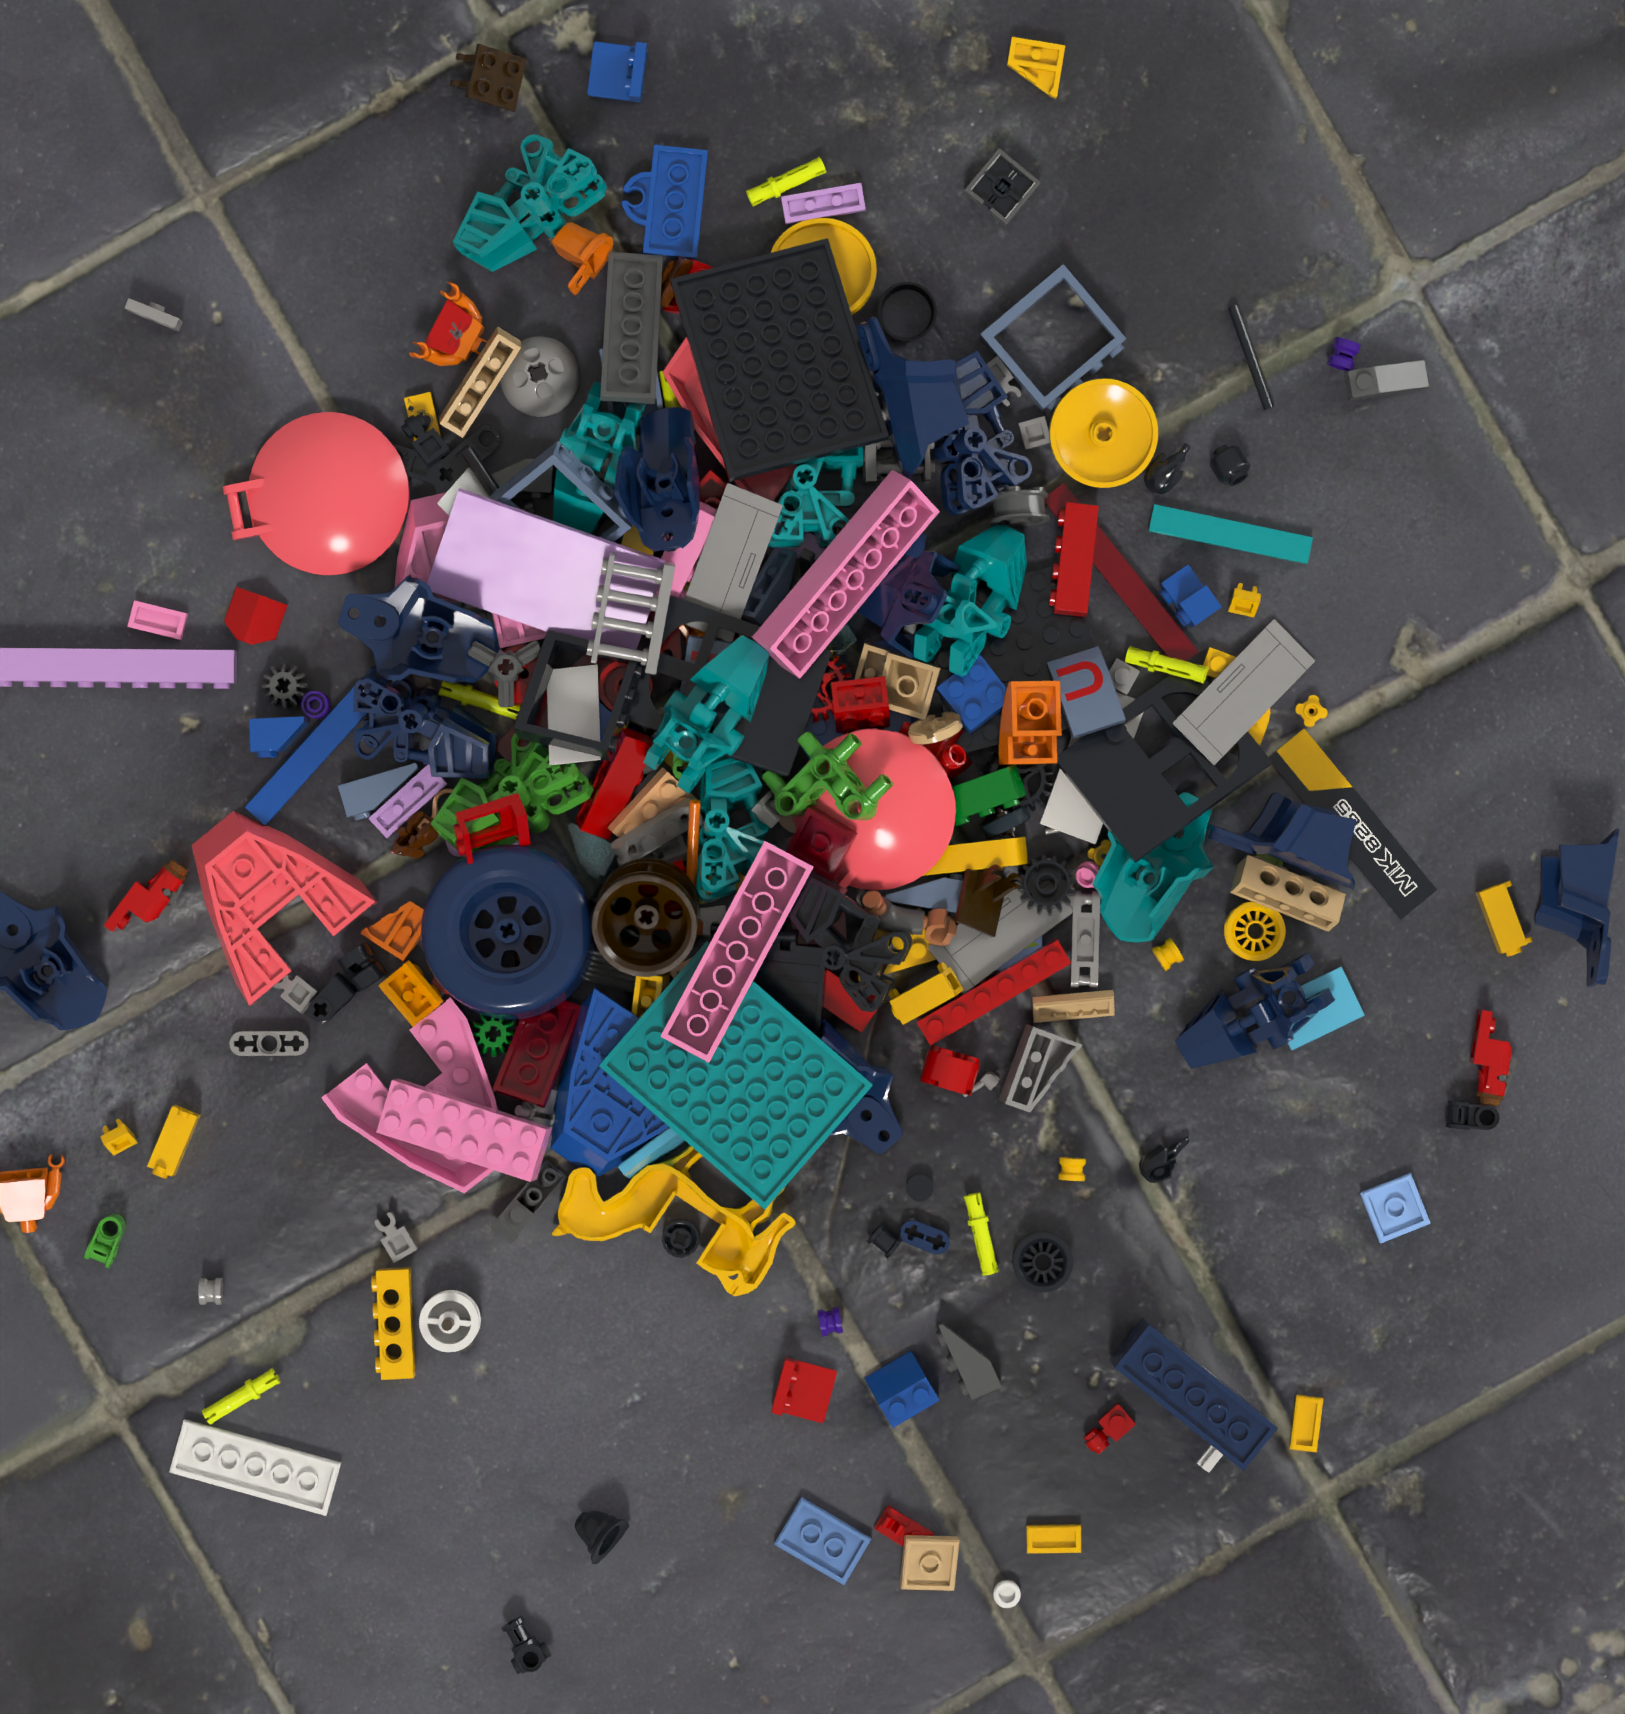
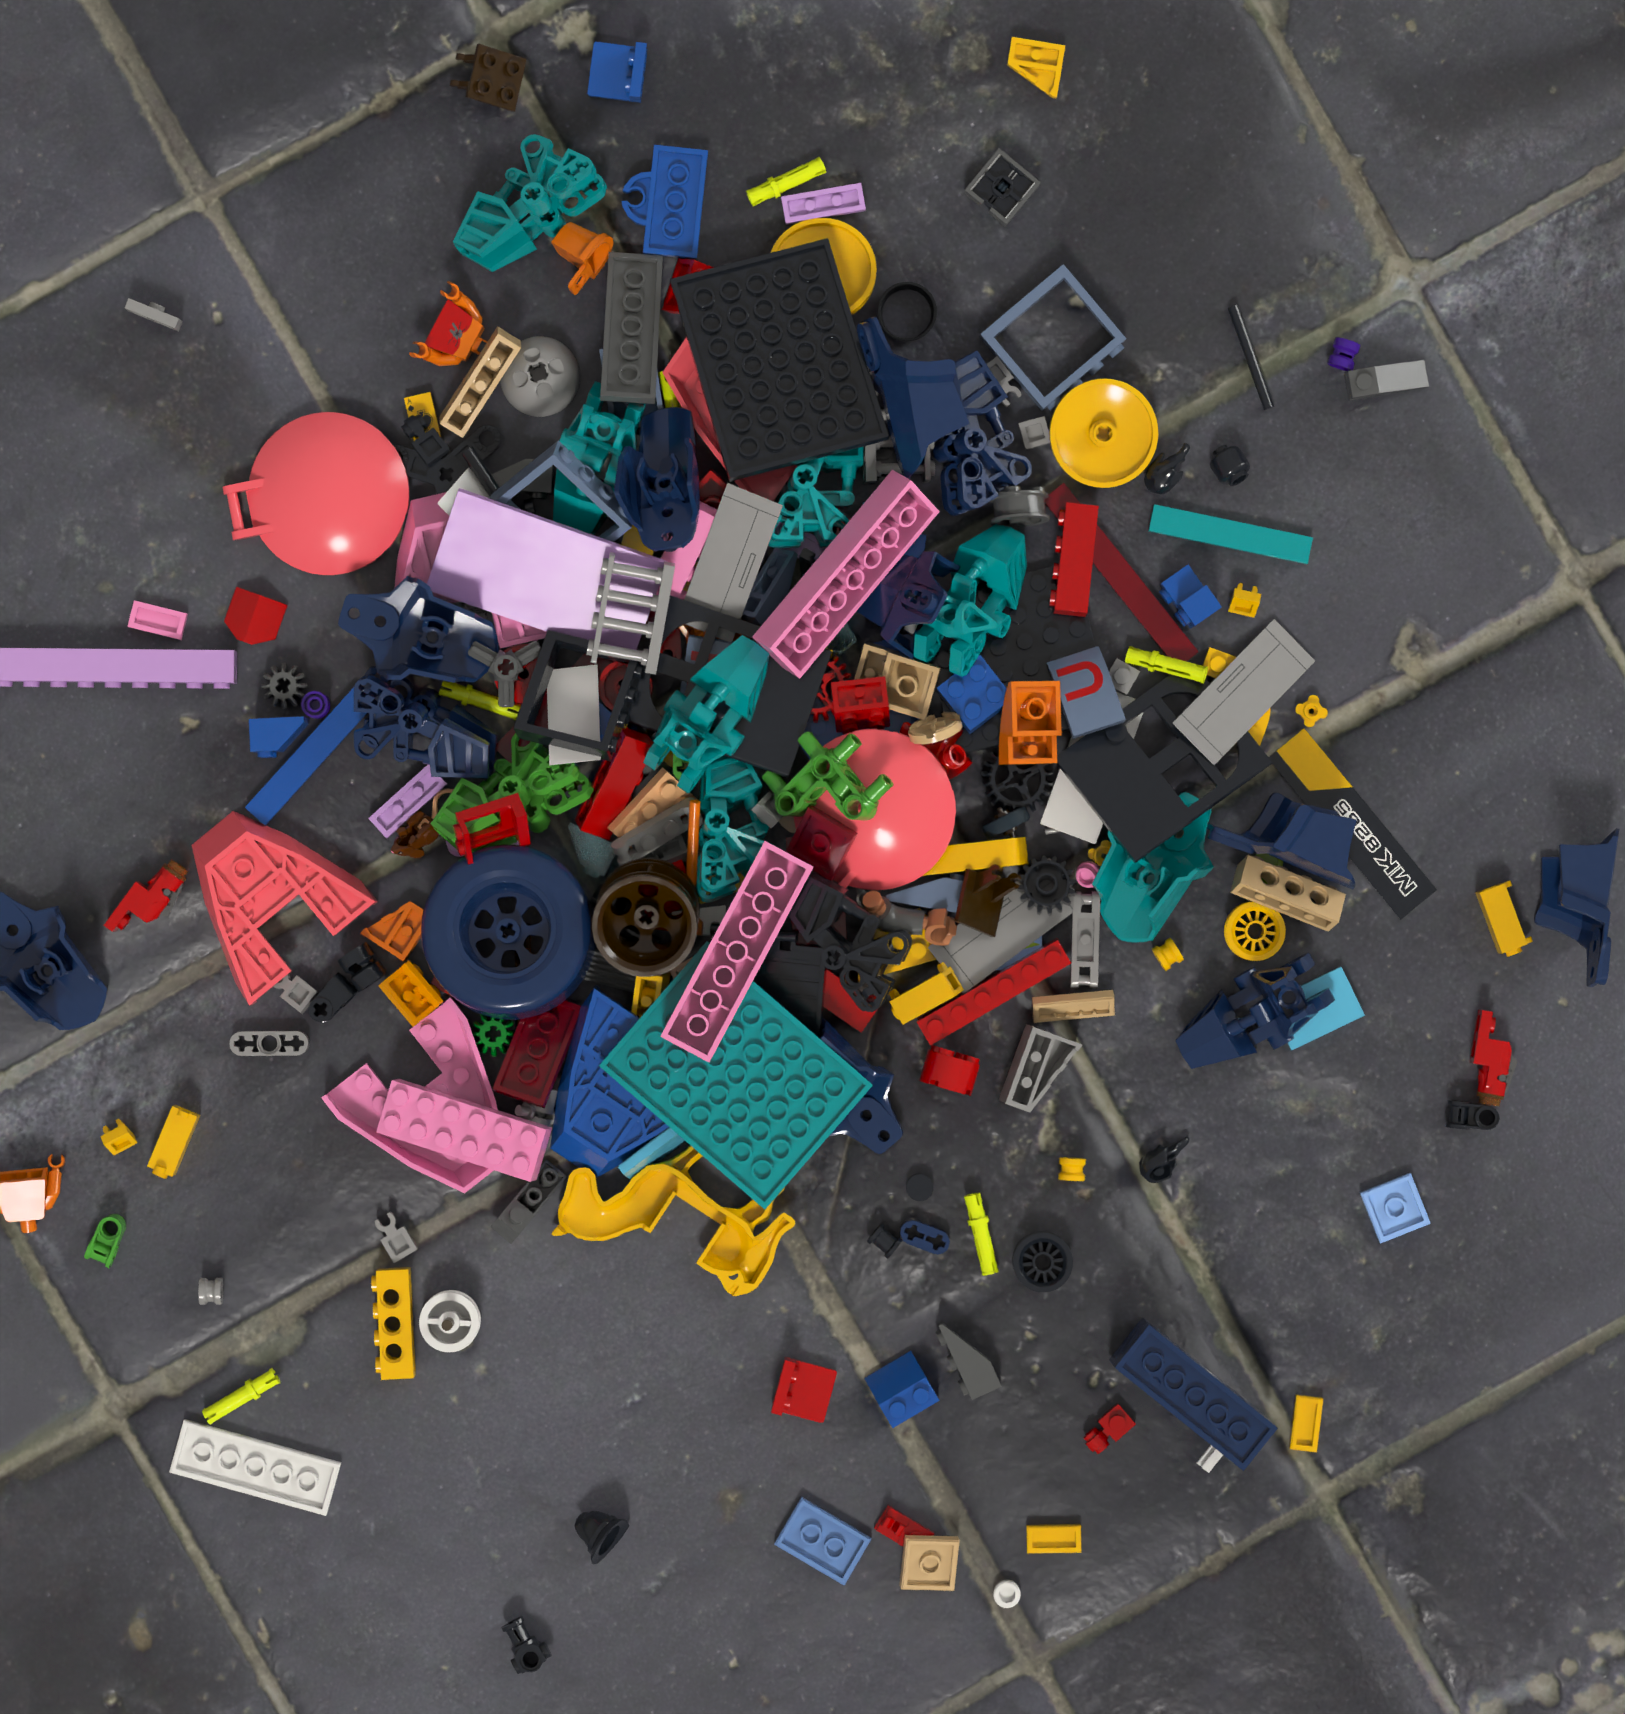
(370, 792): sand blue slope -> none
(673, 270): reddish brown tile -> none
(680, 1238): black wheel -> none
(830, 1321): dark purple wheel -> none
(987, 792): green brick -> none
(989, 1079): light grey hand -> none

